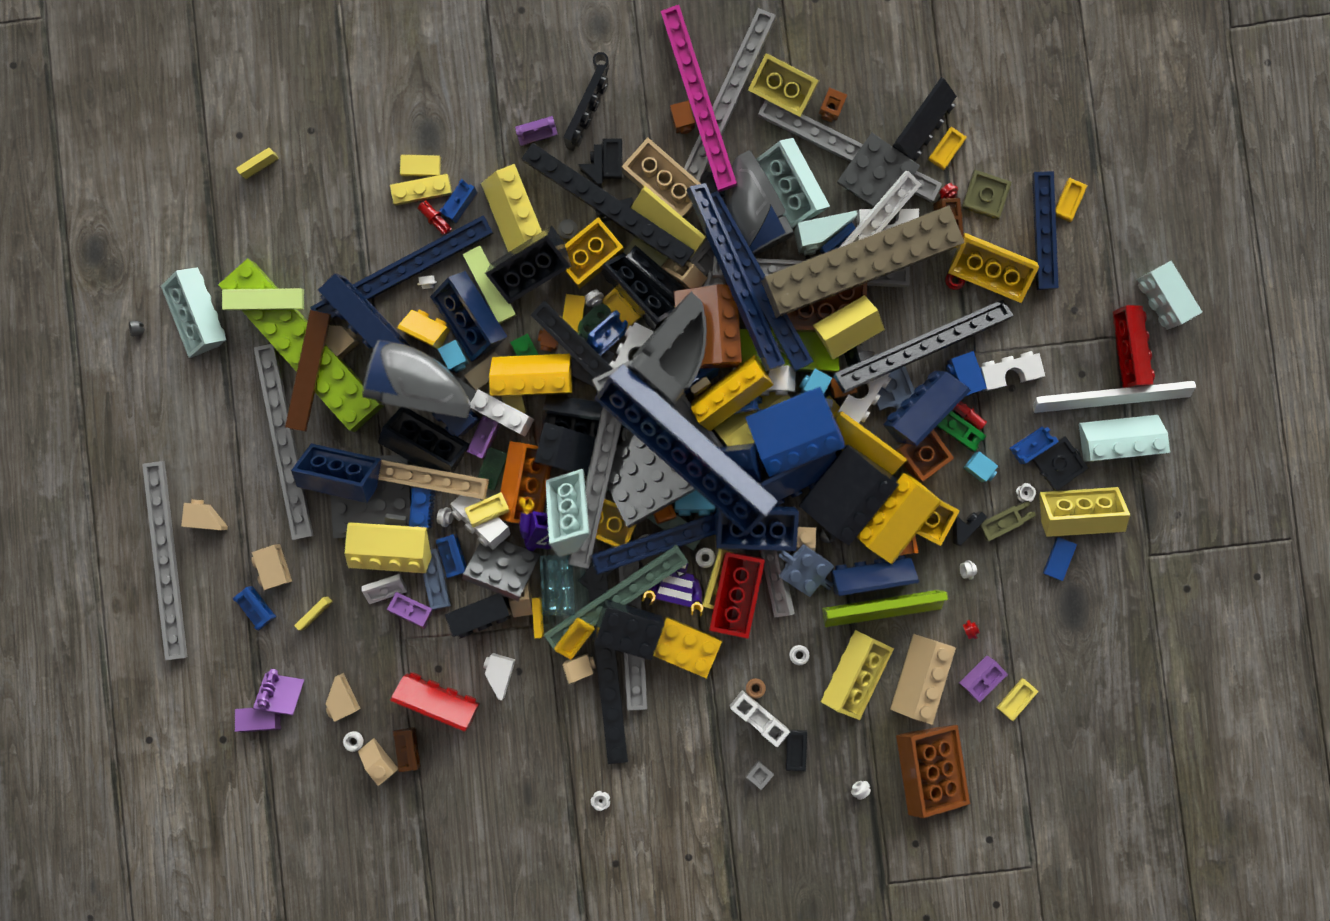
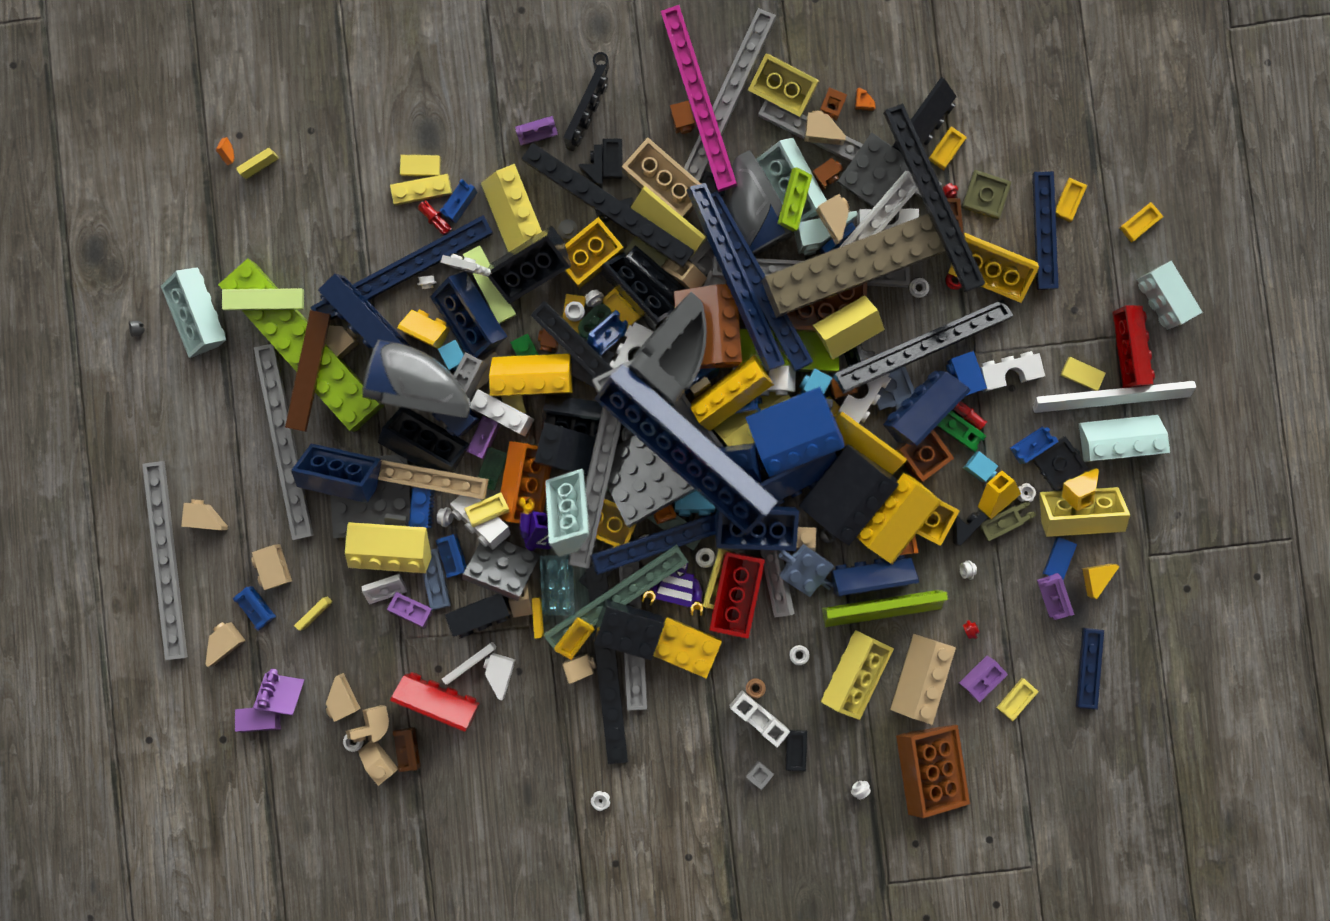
(222, 642): none -> tan slope
(225, 151): none -> orange tile
(375, 726): none -> tan brick
(466, 265): none -> white hinge
(469, 373): none -> light grey hinge
(469, 663): none -> white tile
(574, 311): none -> white plate
(794, 199): none -> lime plate
(822, 129): none -> tan slope
(827, 173): none -> dark orange brick
(834, 216): none -> tan slope
(864, 100): none -> orange tile
(923, 283): none -> white plate
(934, 198): none -> black plate
(998, 494): none -> yellow slope
(1055, 596): none -> medium lavender hinge
(1081, 490): none -> yellow slope
(1083, 374): none -> light yellow tile
(1090, 668): none -> dark blue tile
(1097, 578): none -> yellow slope
(1141, 222): none -> yellow tile

